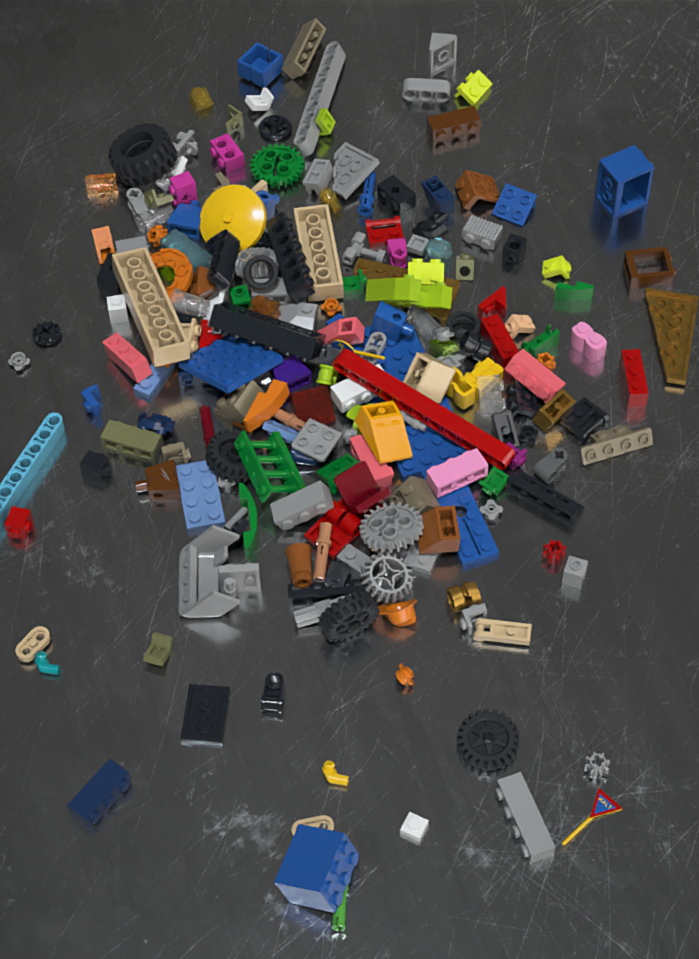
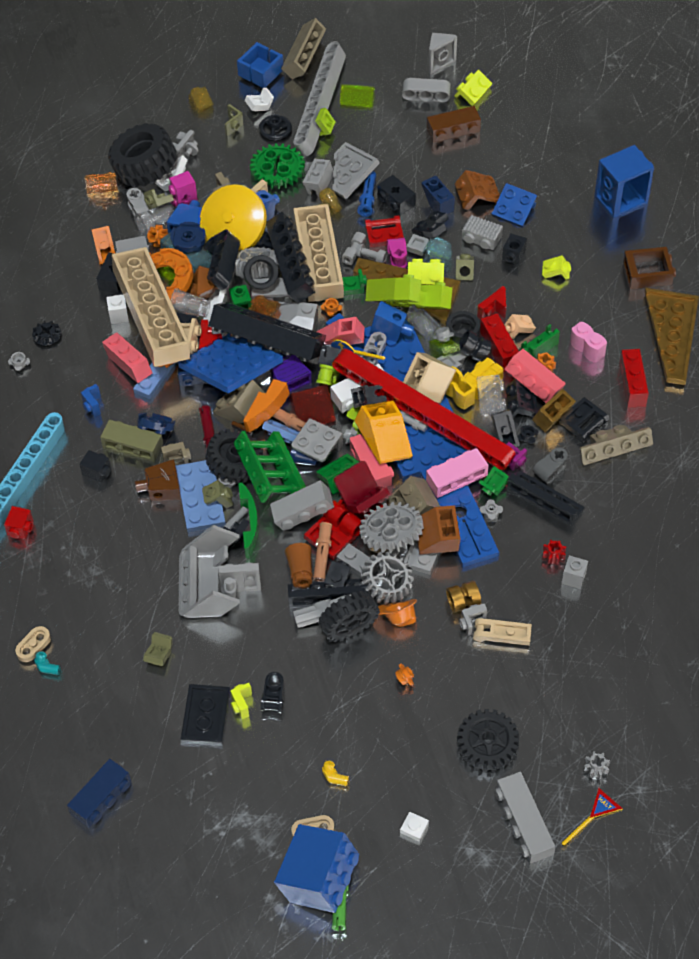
(182, 243): none -> dark blue plate
(218, 492): none -> olive bracket
(226, 153): dark pink brick -> none
(238, 694): none -> neon yellow bracket
(357, 95): none -> clear neon green panel
(366, 395): none -> black hinge
(579, 292): green slope -> none

